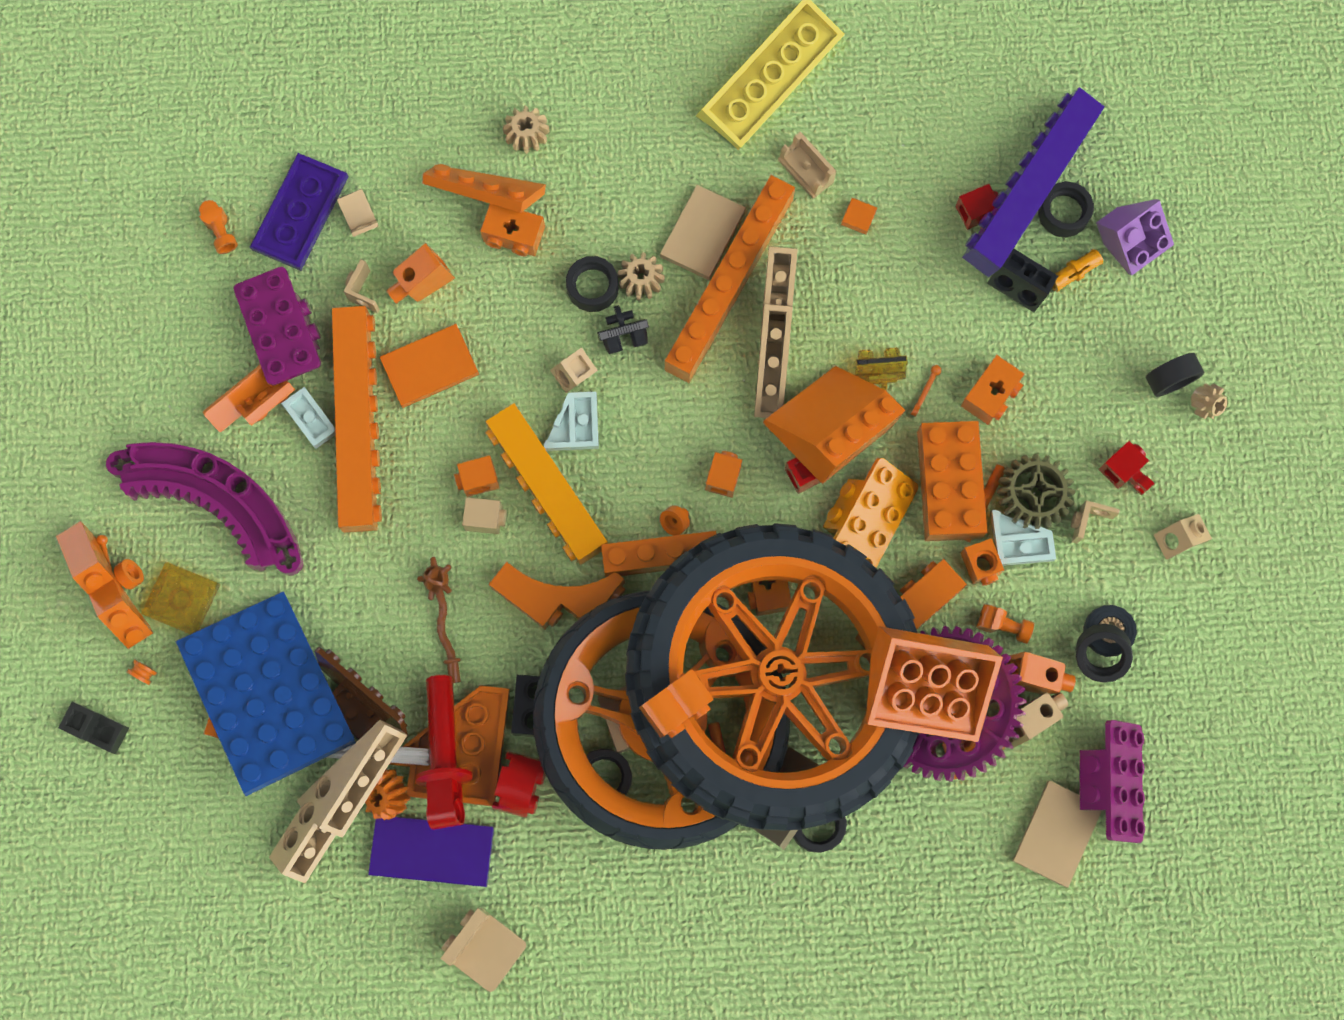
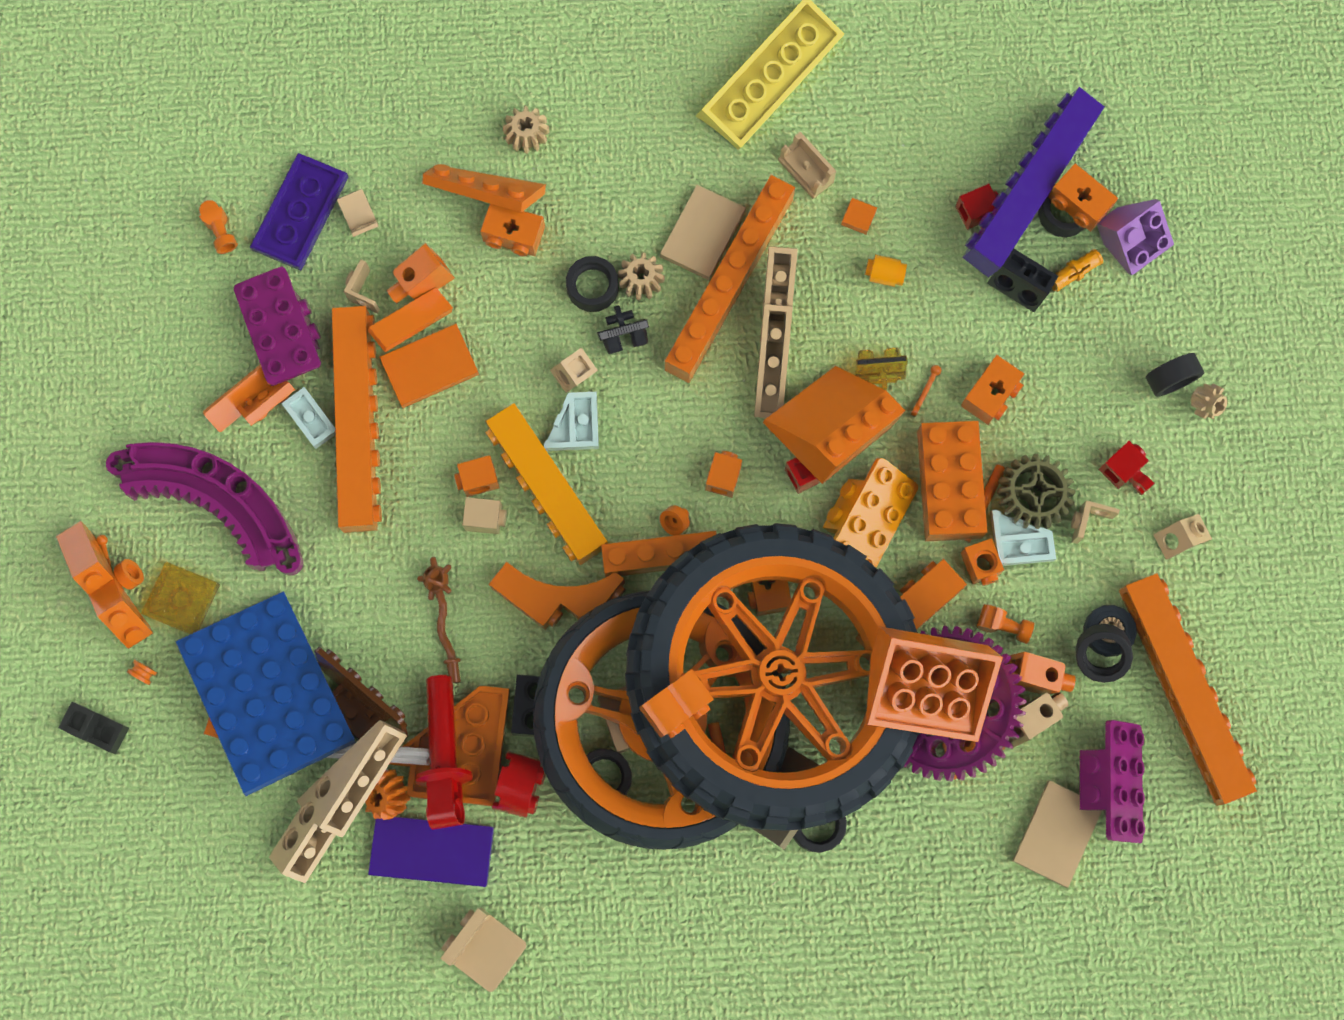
(410, 319): none -> orange tile
(886, 271): none -> light orange brick
(1078, 185): none -> orange brick
(1188, 691): none -> orange brick

